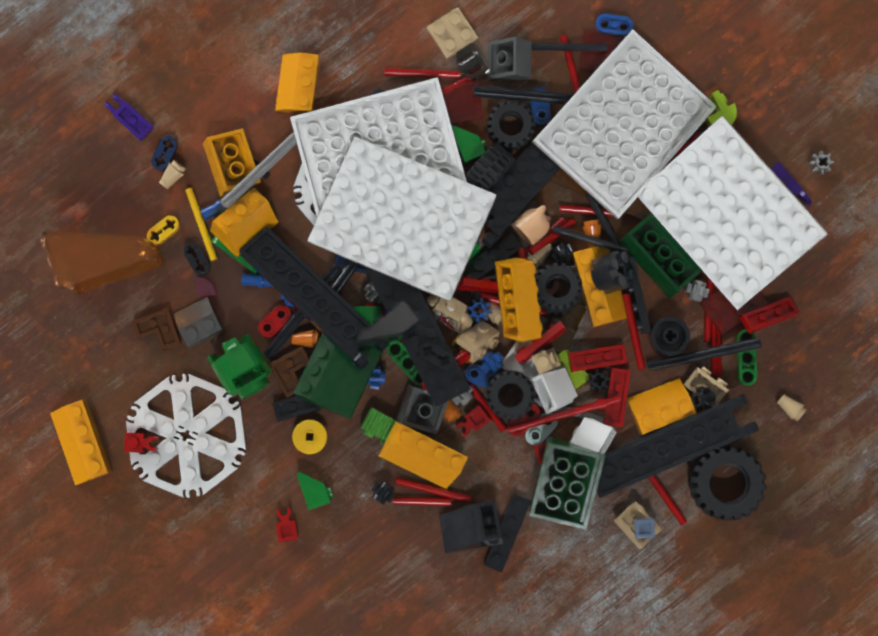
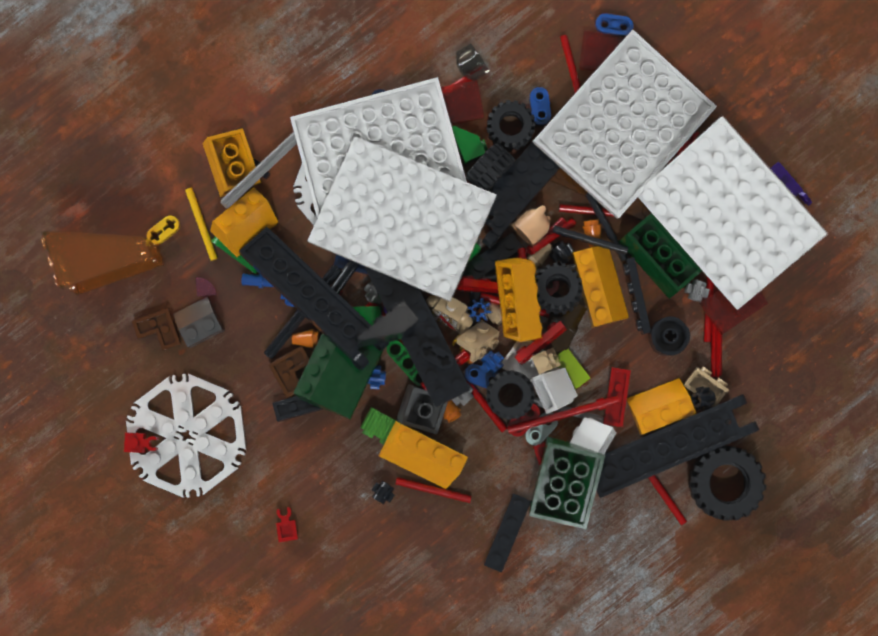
(81, 442): light orange slope -> none
(130, 118): dark purple hinge -> none
(169, 155): dark blue beam -> none
(172, 173): tan cone -> none
(193, 261): black beam -> none
(213, 210): blue pin -> none
(242, 368): green piece -> none
(274, 321): red plate -> none
(298, 83): light orange slope -> none
(300, 438): yellow piece -> none
(314, 491): green slope -> none
(421, 73): red bar -> none
(422, 501): red bar -> none
(452, 33): tan plate -> none
(471, 527): black slope -> none
(475, 419): red plate -> none
(509, 59): dark grey slope -> none
(521, 95): black axle -> none
(569, 47): black piece -> none
(595, 385): black gear -> none
(597, 358): red plate -> none
(613, 272): black brick -> none
(625, 521): tan bracket -> none
(633, 331): red bar -> none
(644, 528): sand blue tile -> none
(704, 354): black axle -> none
(722, 109): lime brick -> none
(751, 366): green beam -> none
(769, 315): red plate -> none
(791, 407): tan cone -> none
(825, 166): light grey gear -> none

